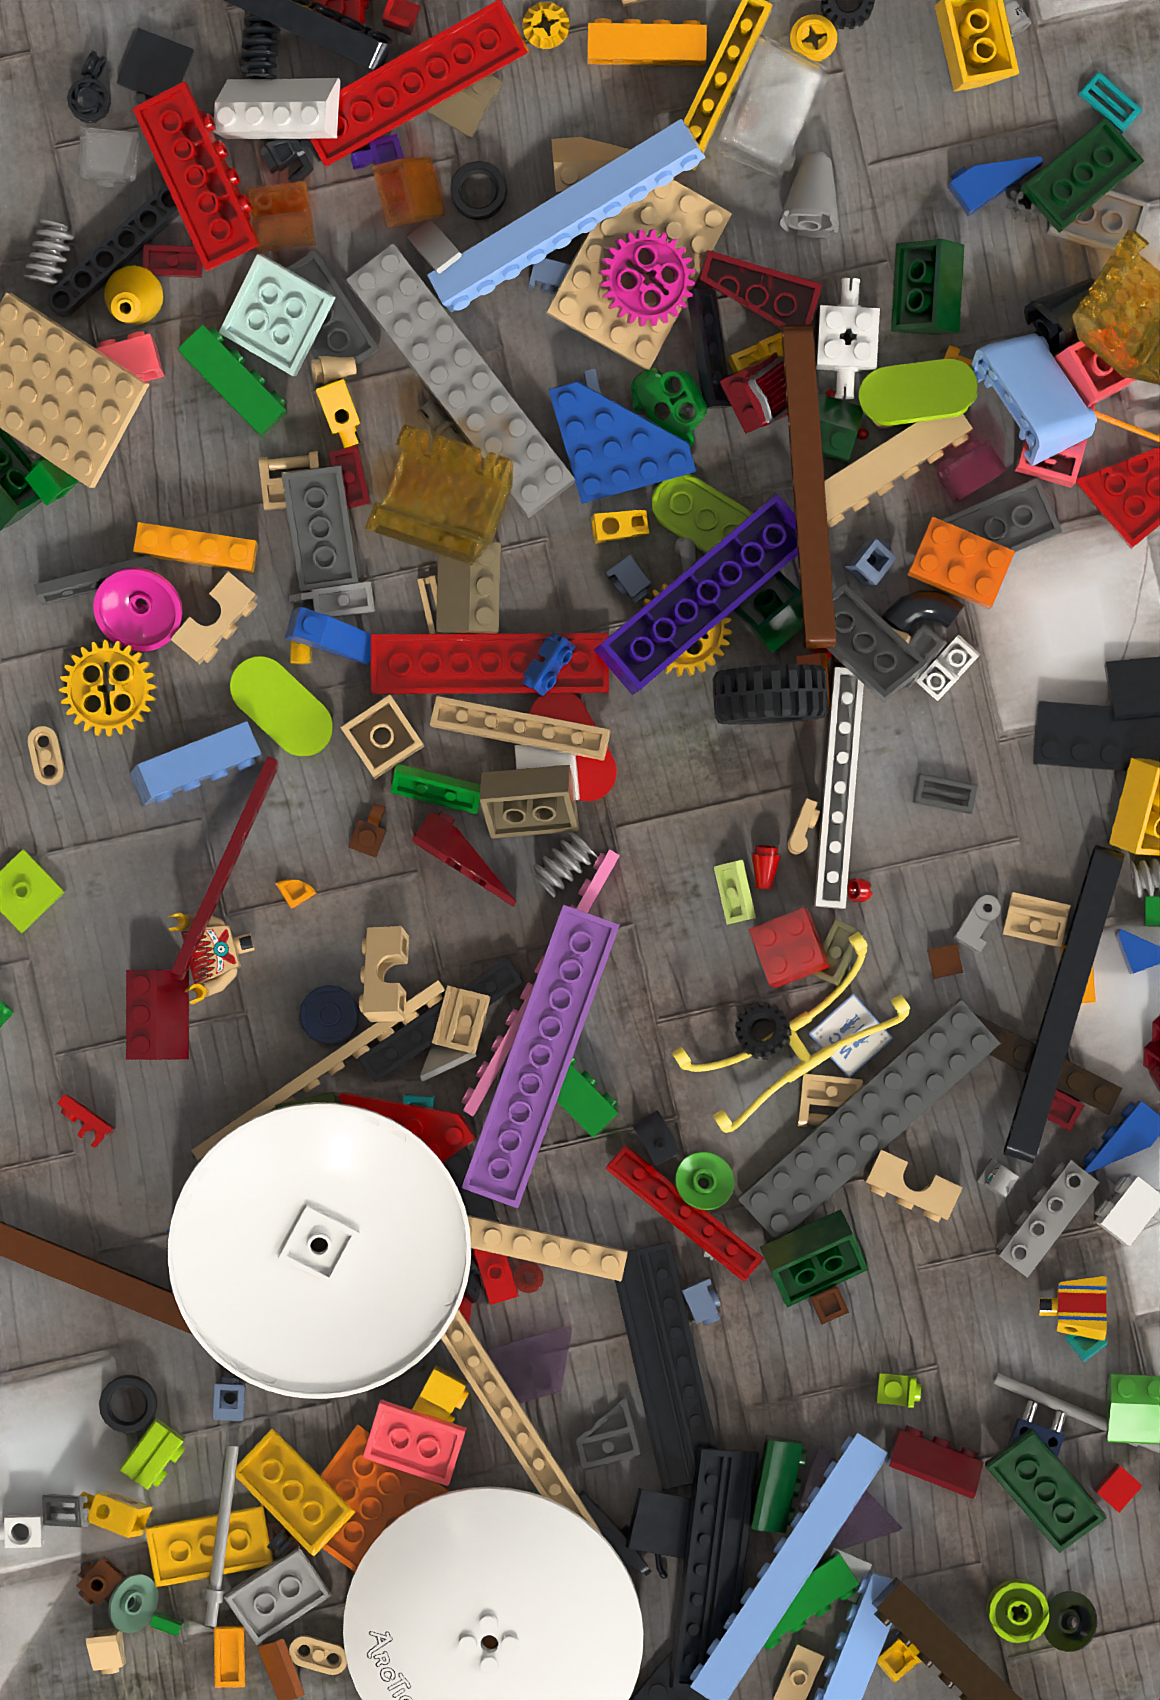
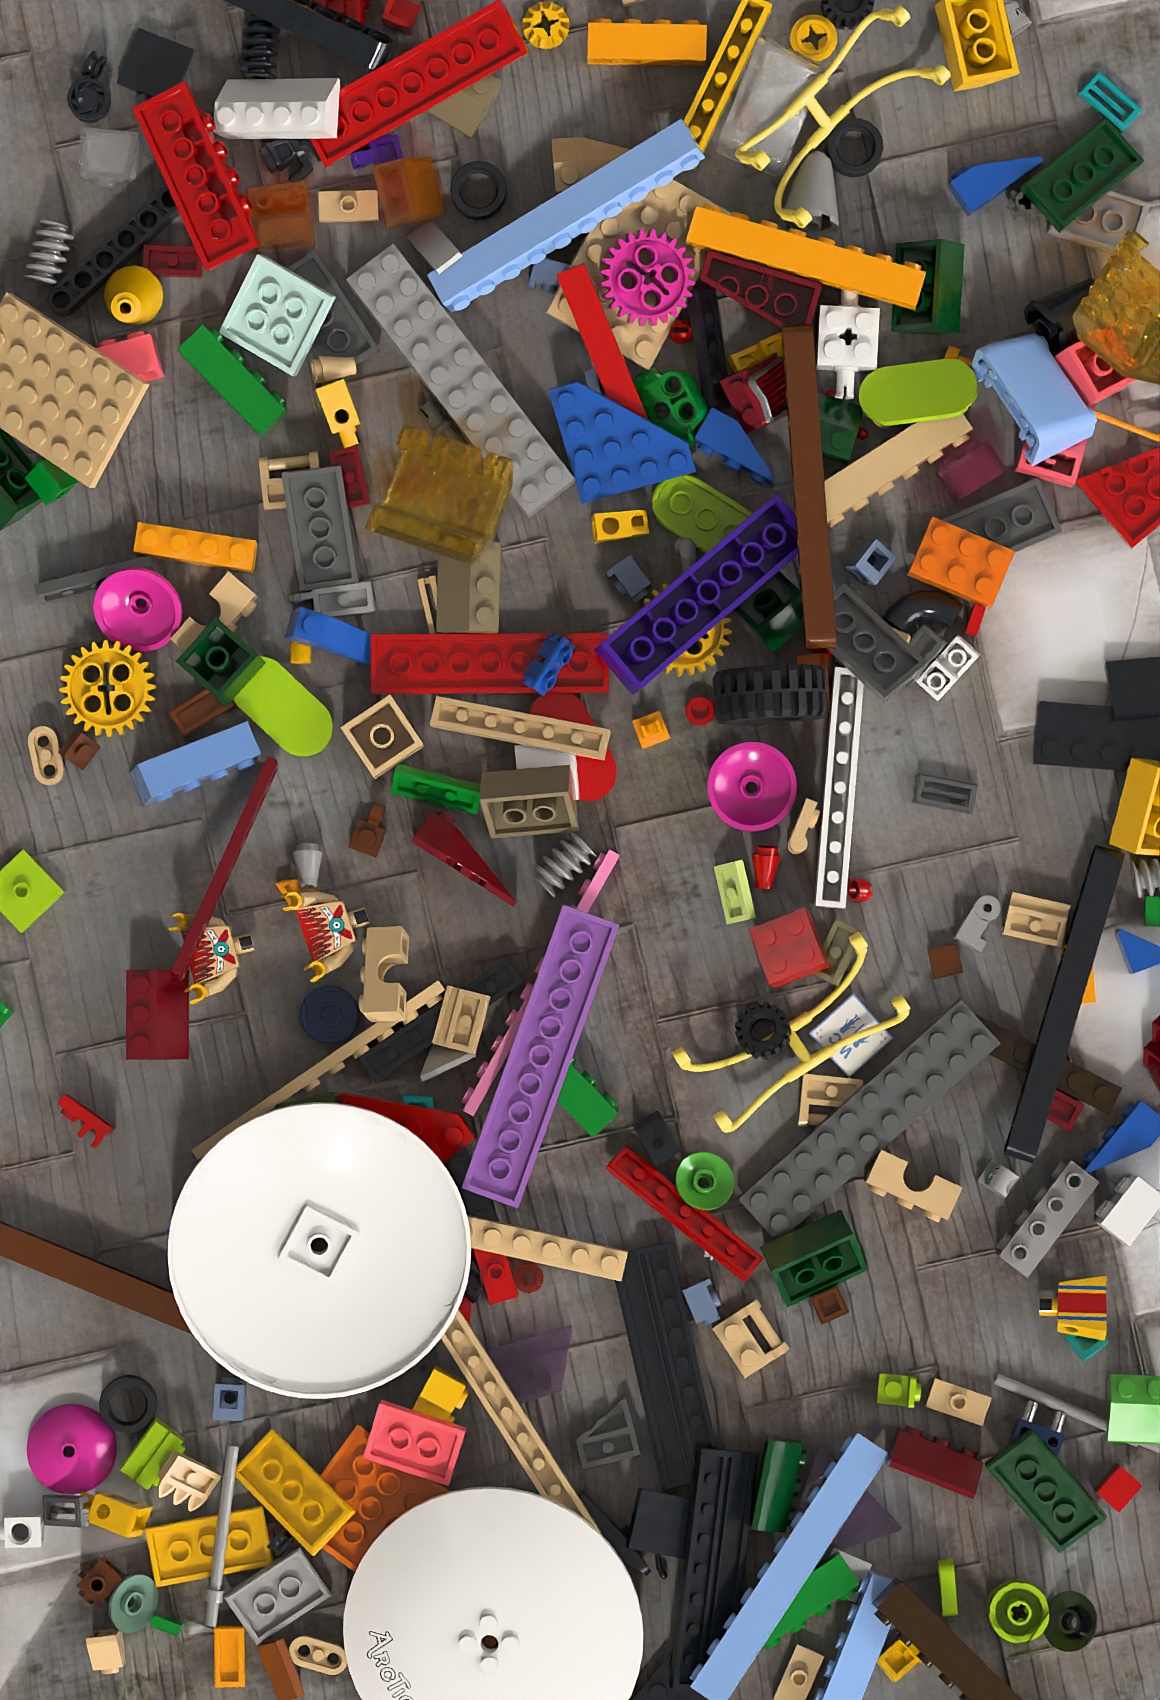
(79, 749): none -> reddish brown plate
(86, 1433): none -> dark pink dish
(187, 1479): none -> tan plate
(197, 712): none -> dark orange tile
(220, 661): none -> dark green slope
(307, 864): none -> light grey cone
(326, 928): none -> torso
(348, 206): none -> tan plate
(599, 338): none -> red tile
(651, 729): none -> light orange tile
(681, 337): none -> red hinge
(699, 710): none -> red tile
(728, 440): none -> blue slope
(741, 1343): none -> tan plate
(755, 764): none -> dark pink dish
(760, 160): none -> light yellow bar
(805, 257): none -> light orange brick
(868, 129): none -> black tyre
(947, 1587): none -> lime beam
(958, 1401): none -> tan plate
(974, 620): none -> red tile

